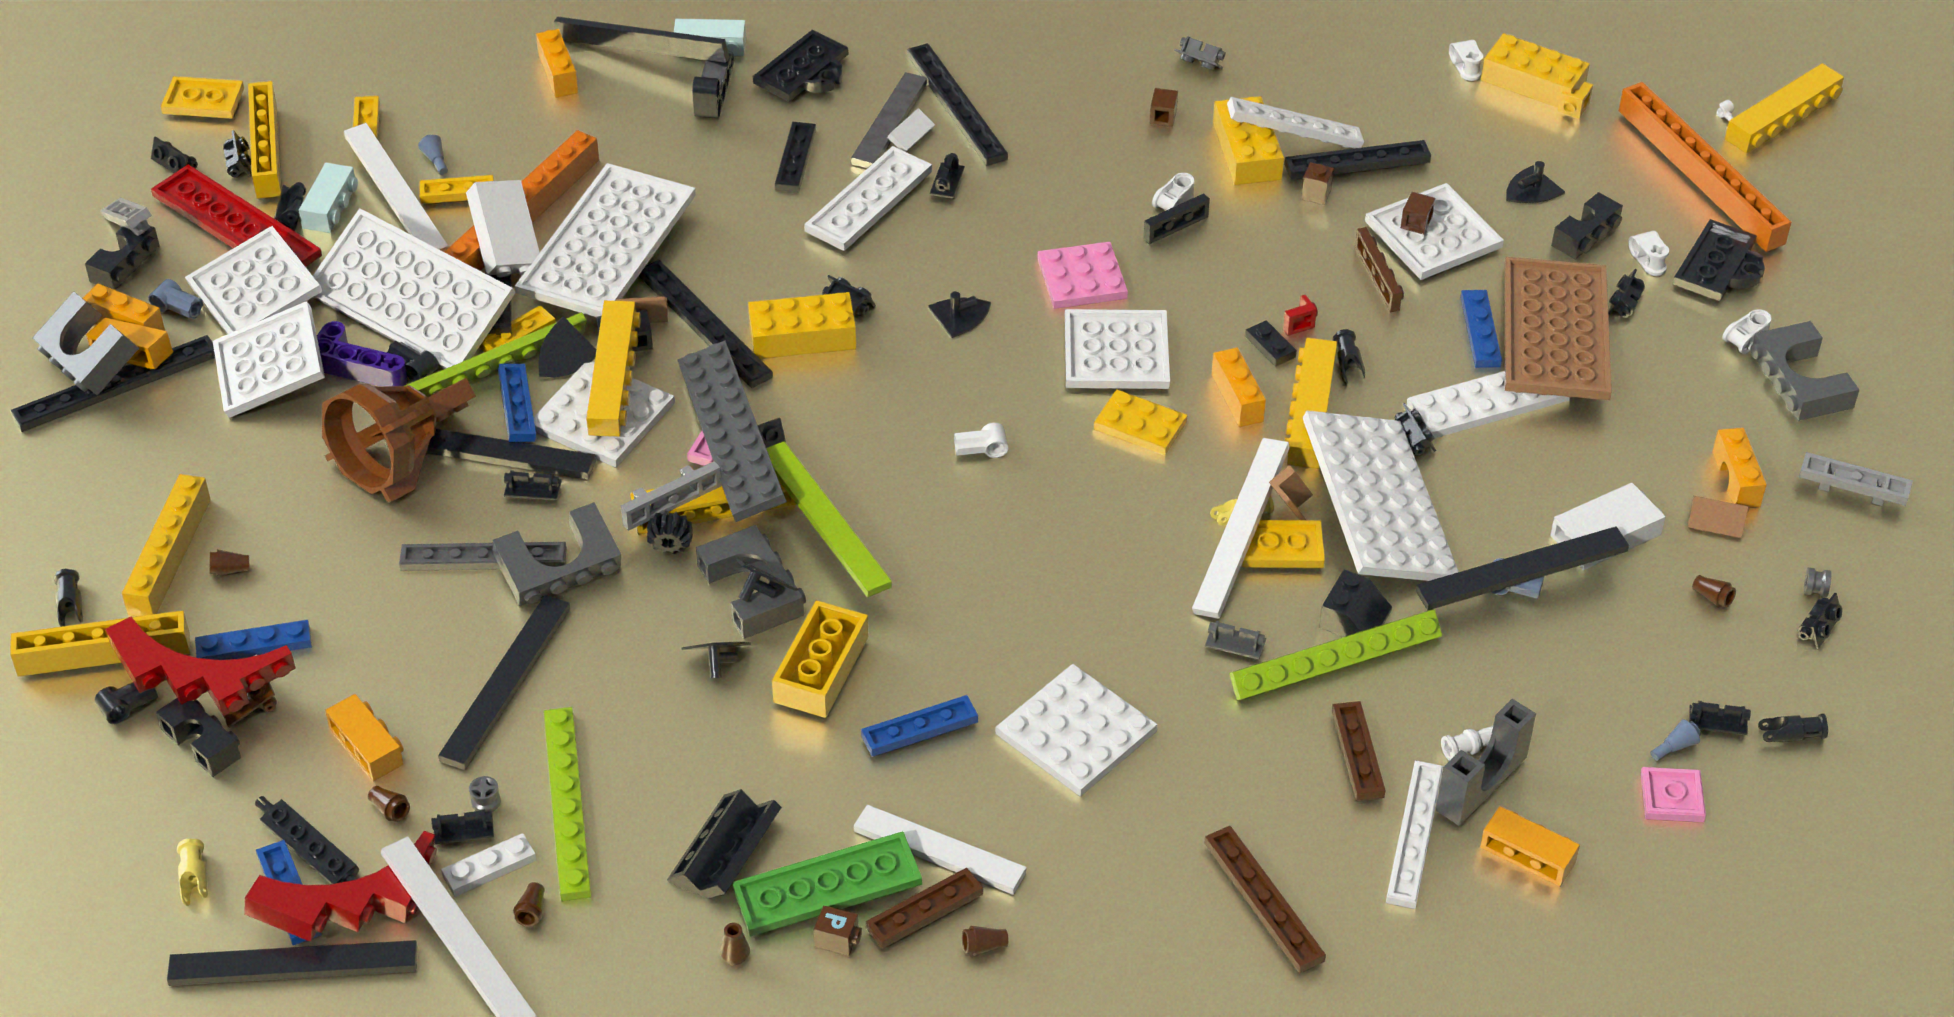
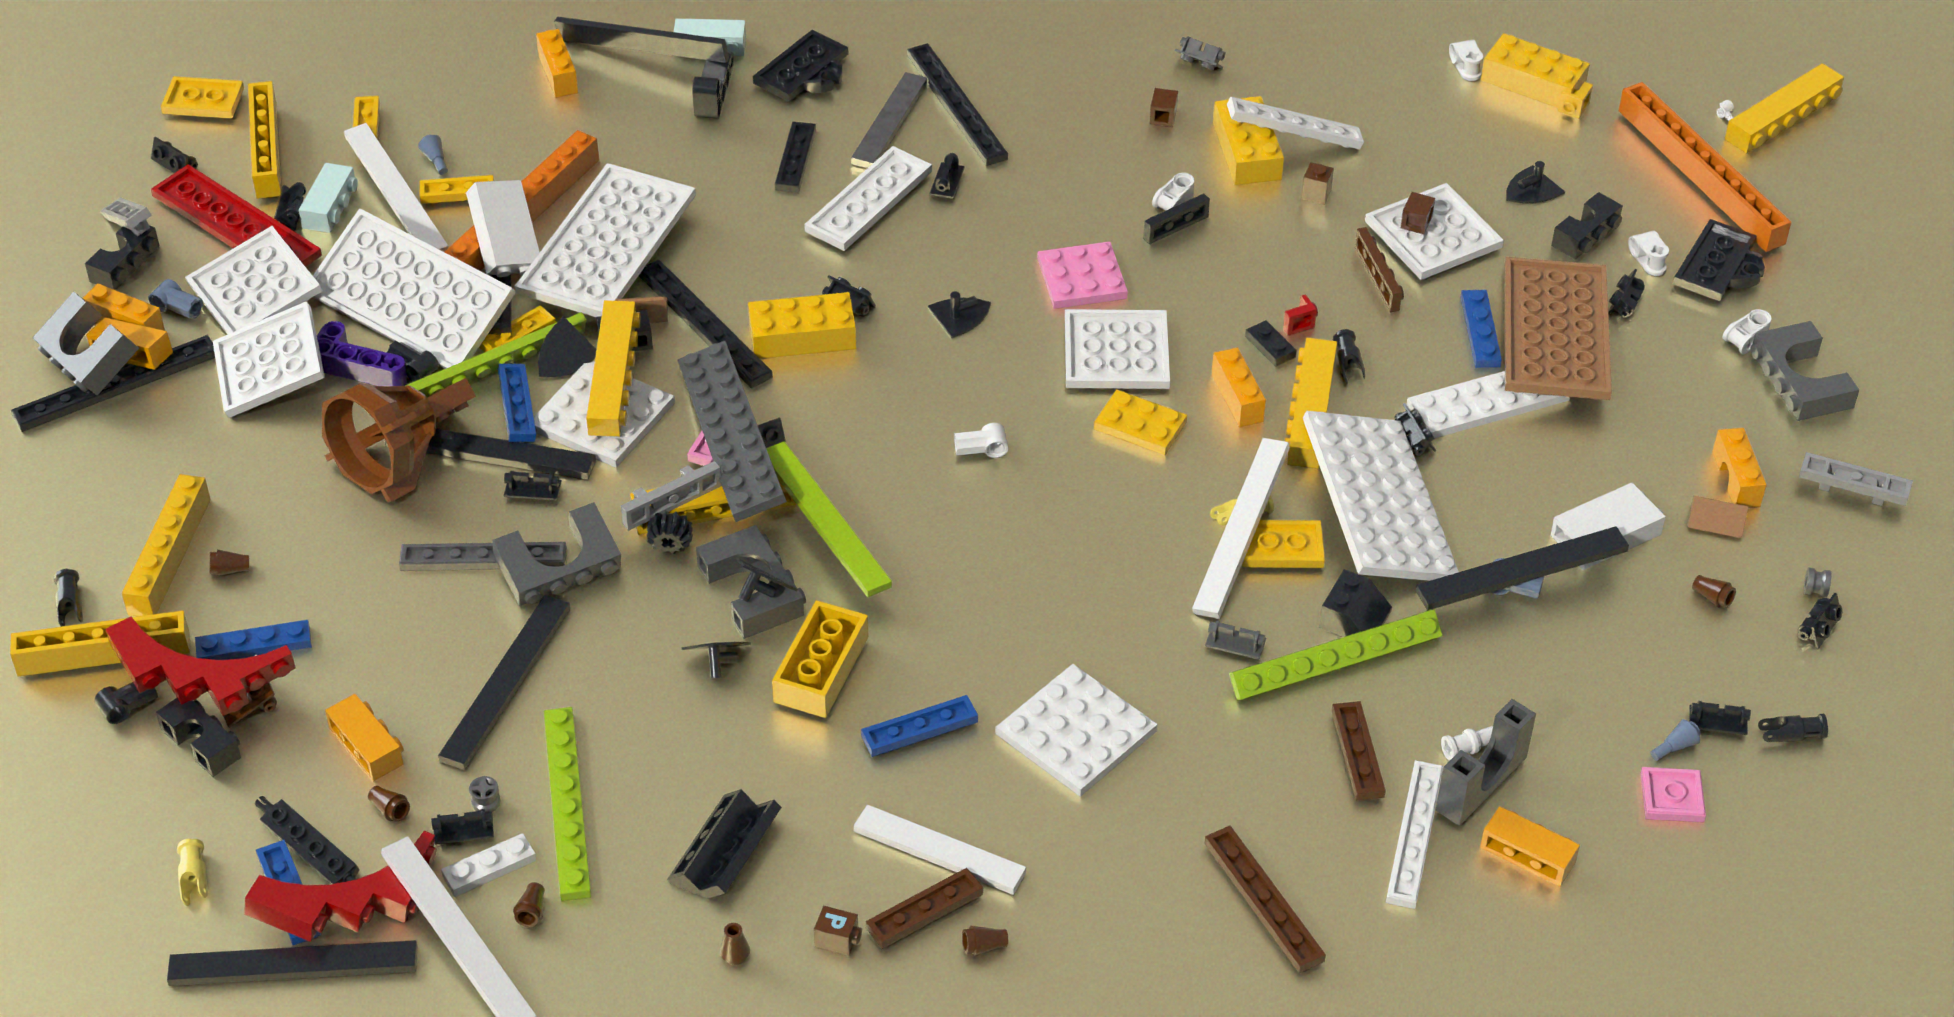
(237, 155): black hinge -> none
(829, 880): bright green plate -> none
(911, 130): white tile -> none
(1291, 490): medium nougat panel -> none
(1361, 158): black plate -> none

